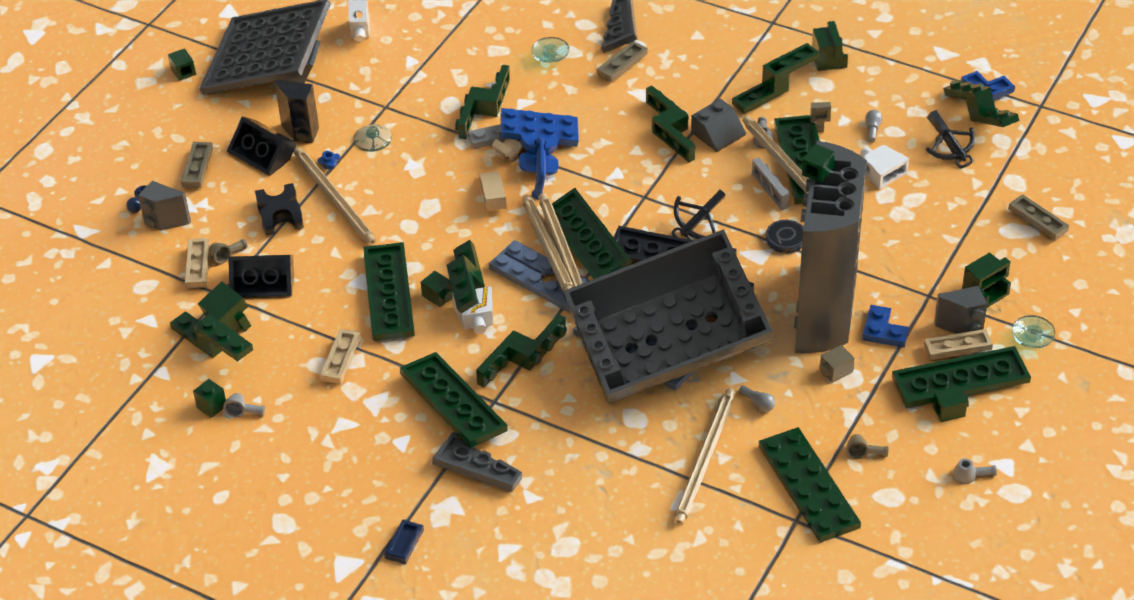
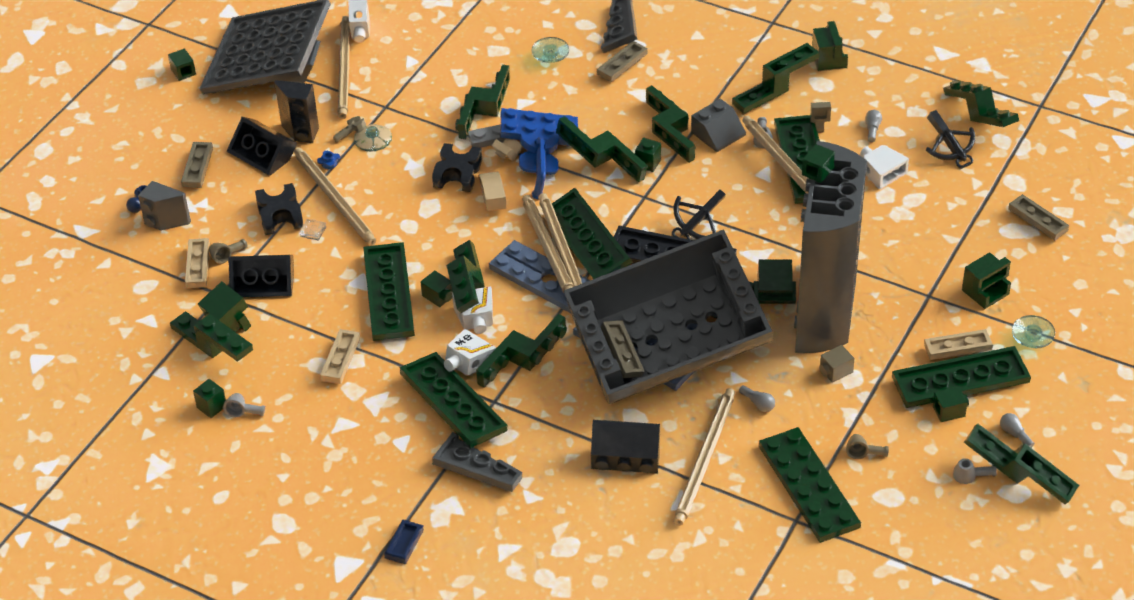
(312, 229): none -> clear tile
(342, 109): none -> tan piece
(354, 124): none -> dark tan bar
(457, 167): none -> black piece
(467, 352): none -> white torso
(601, 149): none -> dark green bracket
(622, 348): none -> dark tan plate
(625, 446): none -> black slope
(649, 152): none -> dark green brick
(770, 183): light grey plate -> none
(775, 282): none -> dark green plate
(785, 236): tile -> none
(881, 331): blue plate -> none
(961, 310): dark grey slope -> none
(999, 86): blue plate -> none
(1011, 424): none -> light grey piece
(1021, 463): none -> dark green bracket

